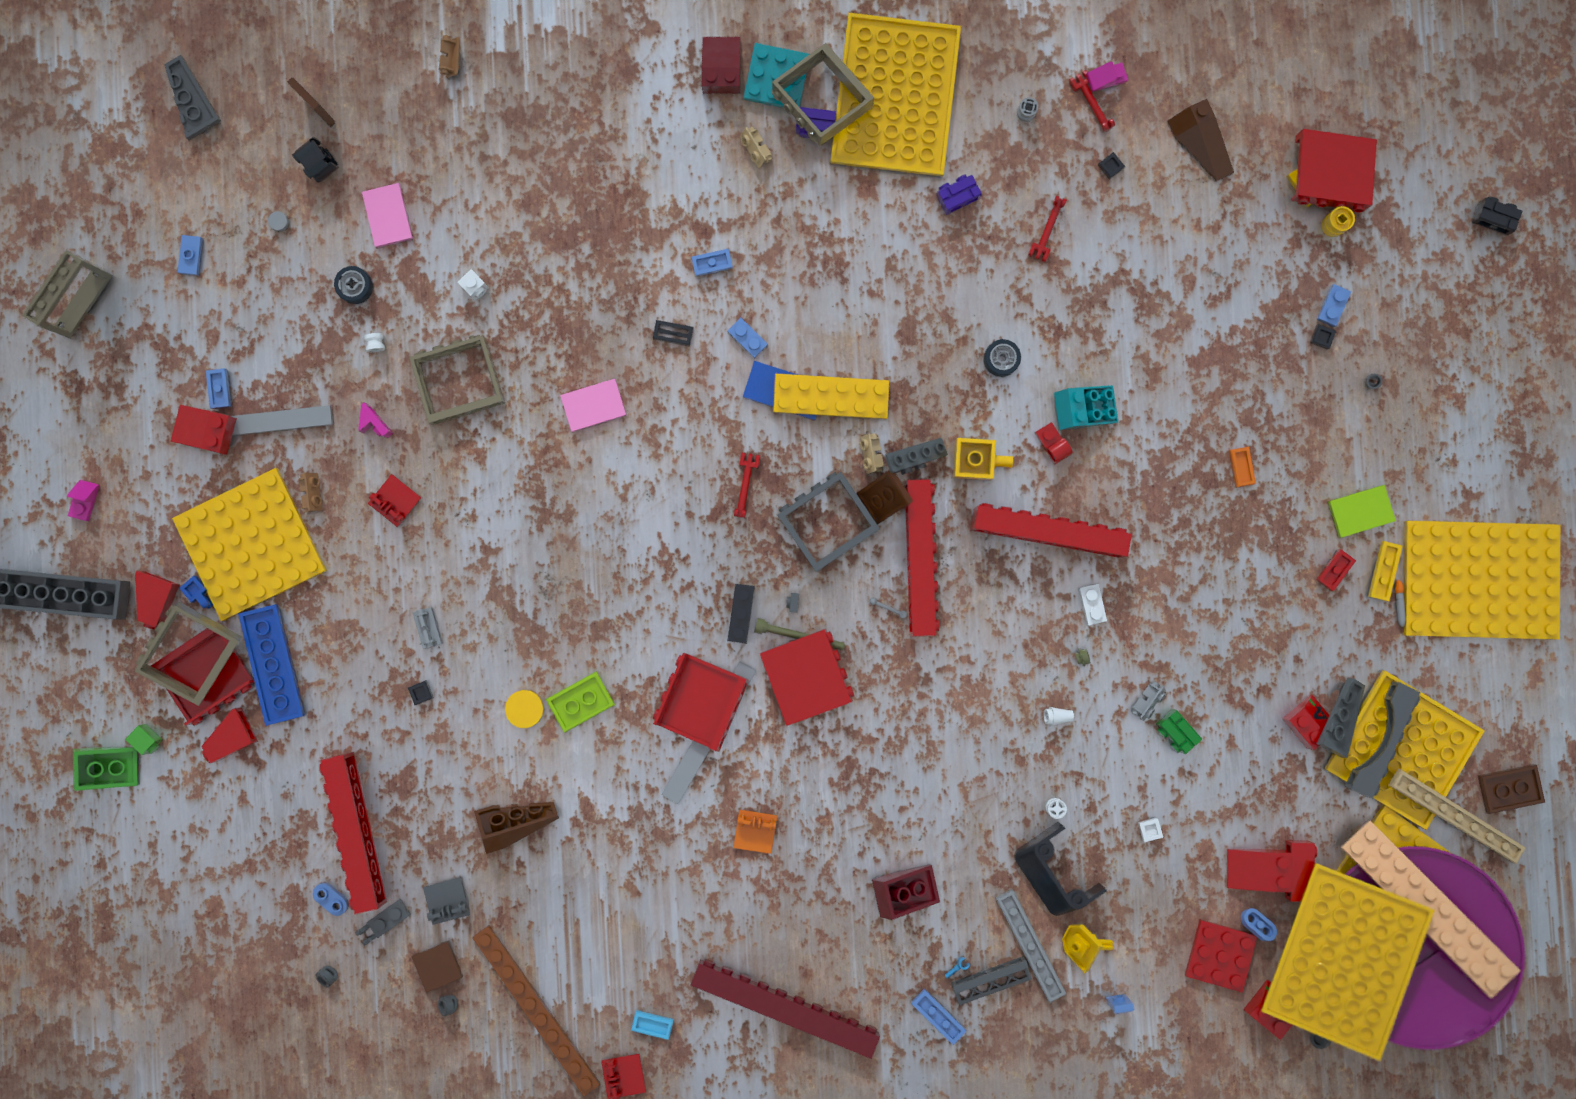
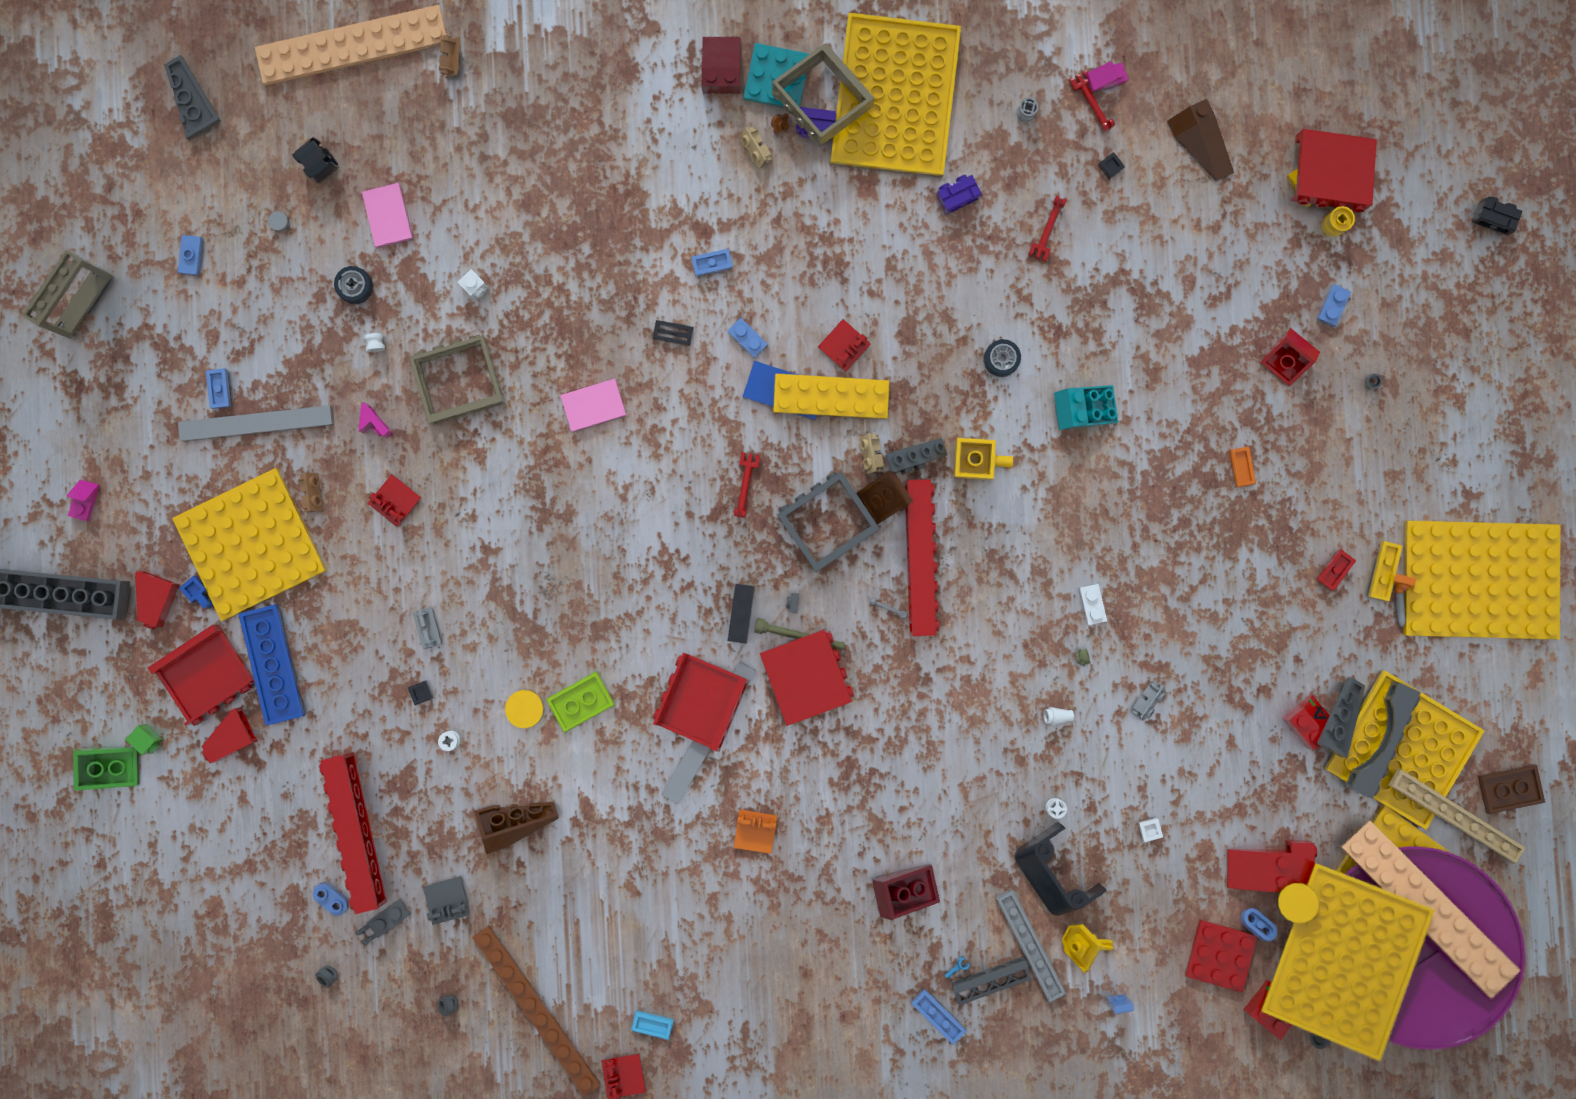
(167, 681): dark tan window -> none
(203, 429): red slope -> none
(311, 101): reddish brown tile -> none
(351, 45): none -> light nougat plate
(437, 966): reddish brown tile -> none
(453, 739): none -> white wheel
(780, 123): none -> dark orange plate
(785, 1008): dark red brick -> none
(844, 345): none -> red hinge
(1053, 532): red brick -> none
(1054, 445): red plate -> none
(1178, 731): green brick -> none
(1290, 357): none -> red slope
(1299, 903): none -> yellow tile
(1323, 336): black tile -> none
(1361, 511): lime tile -> none
(1404, 582): none -> orange plate

